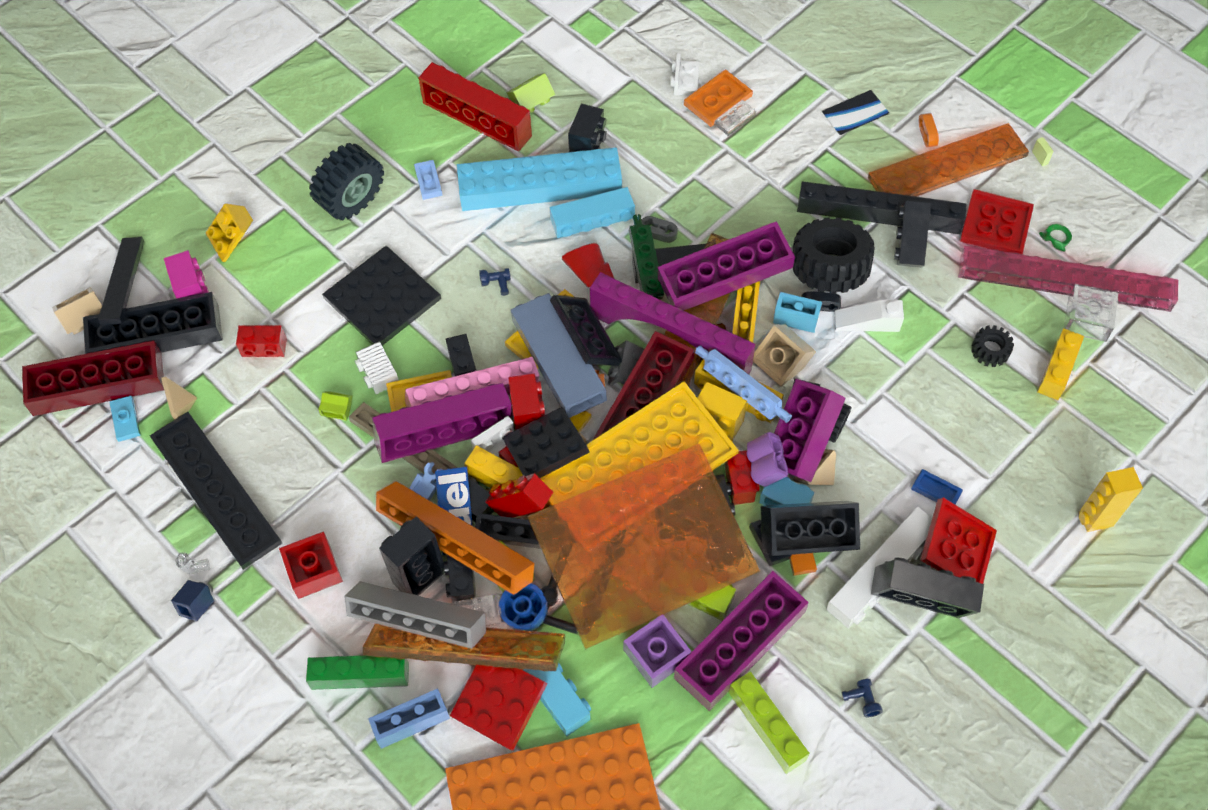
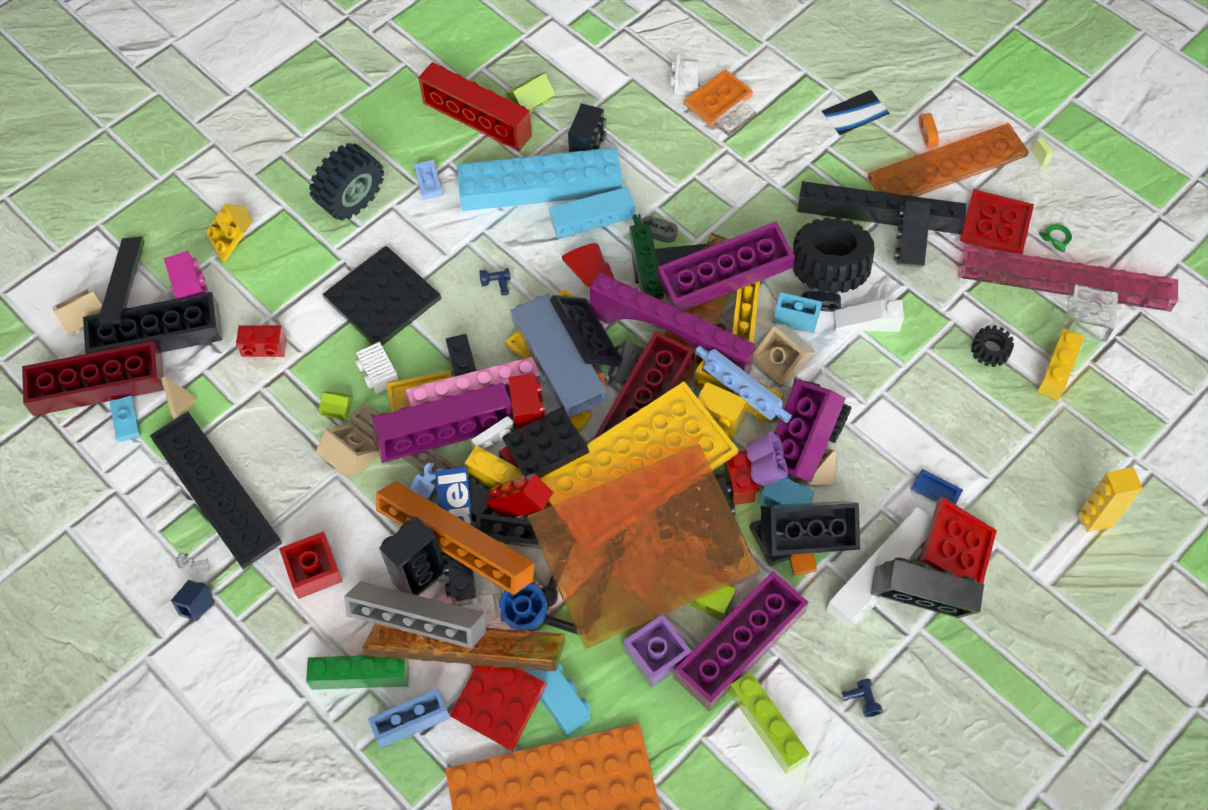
(347, 449): none -> tan slope

